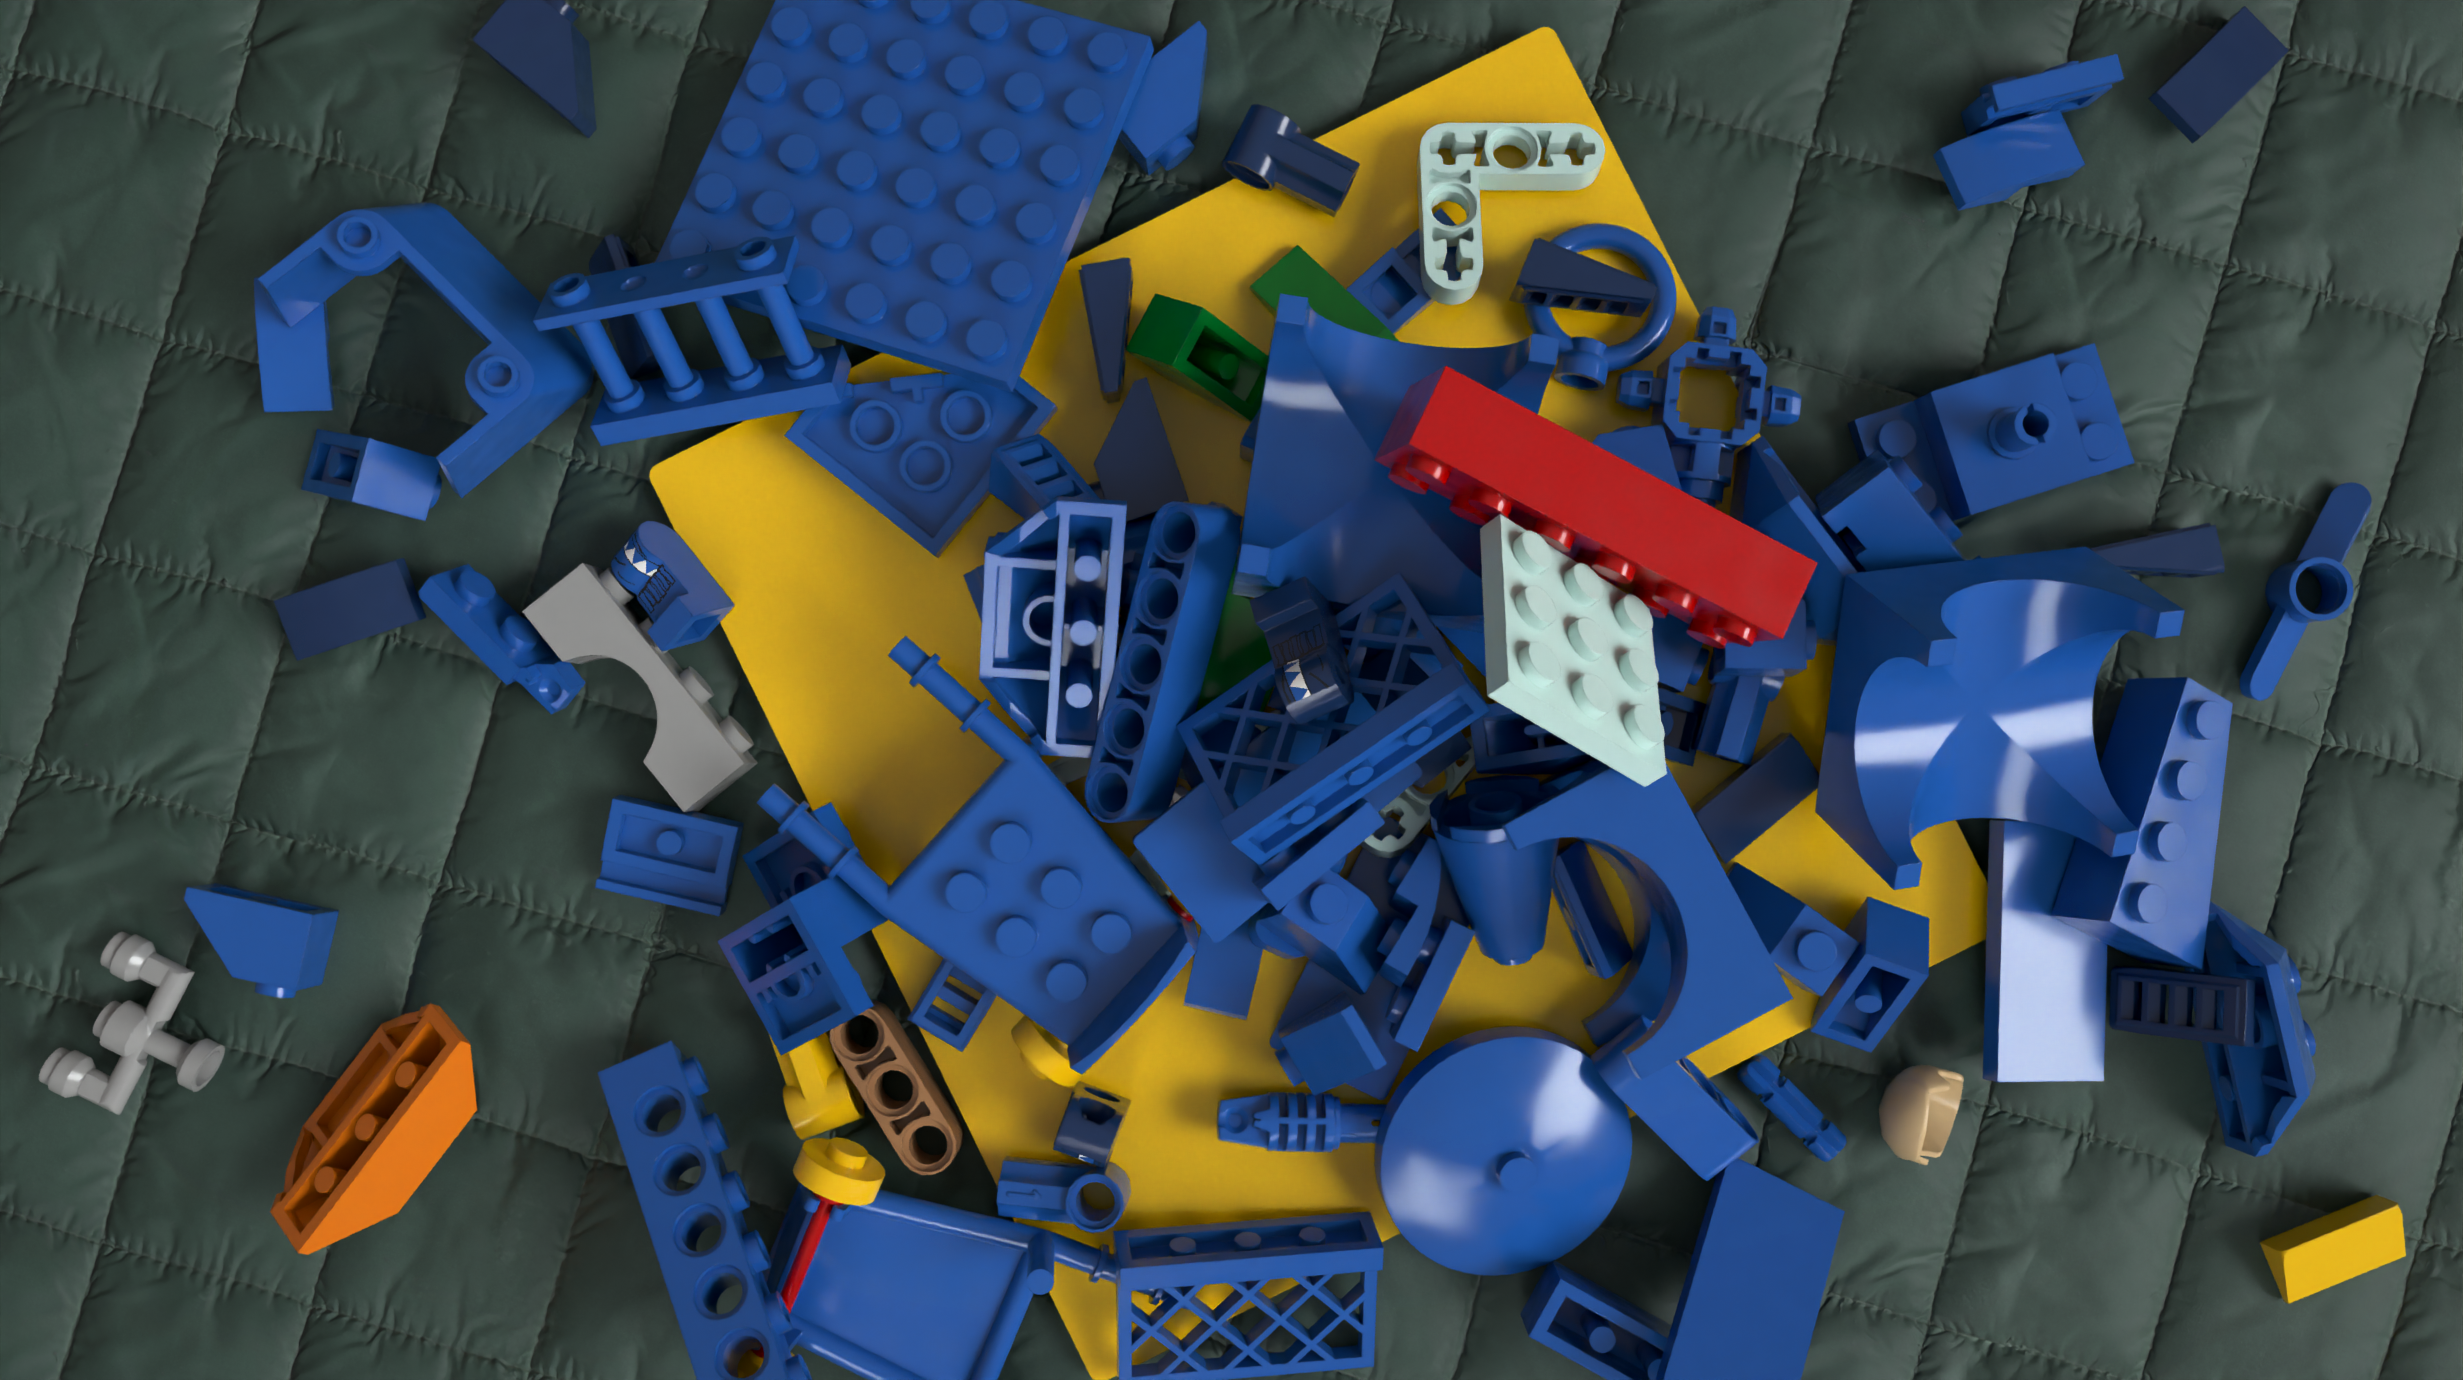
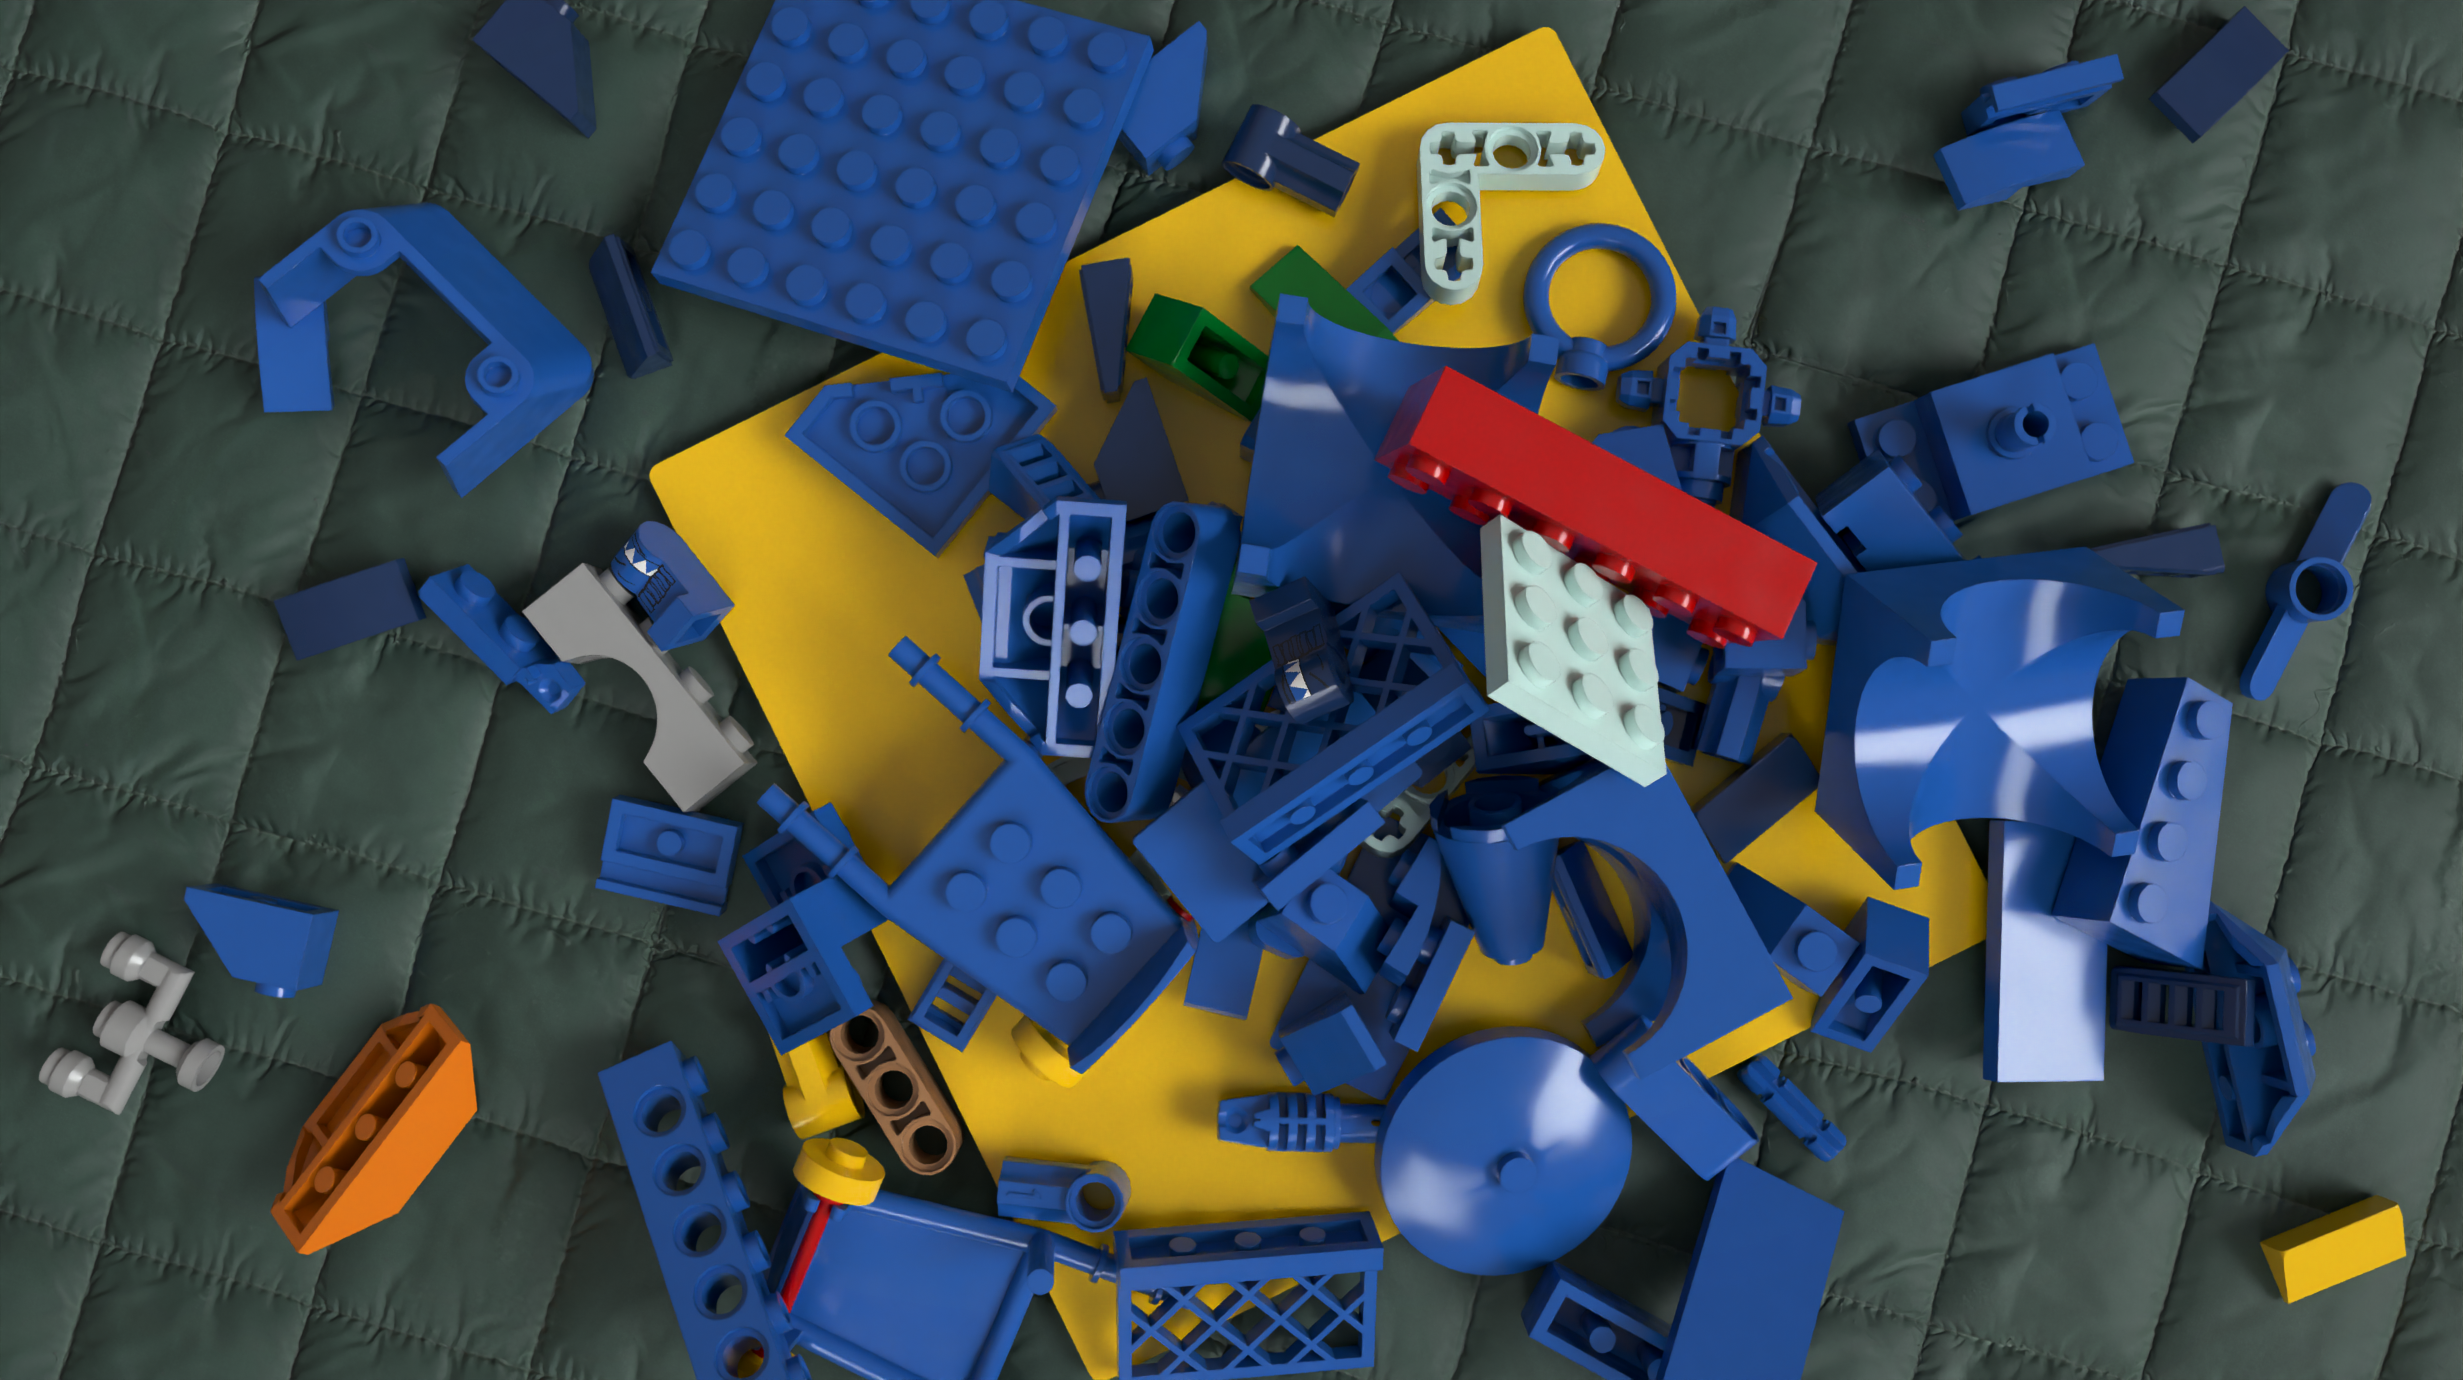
(373, 474): blue slope -> none
(686, 396): blue fence -> none
(1091, 1124): dark blue leg -> none
(1575, 282): dark blue slope -> none
(1920, 1111): tan hair -> none

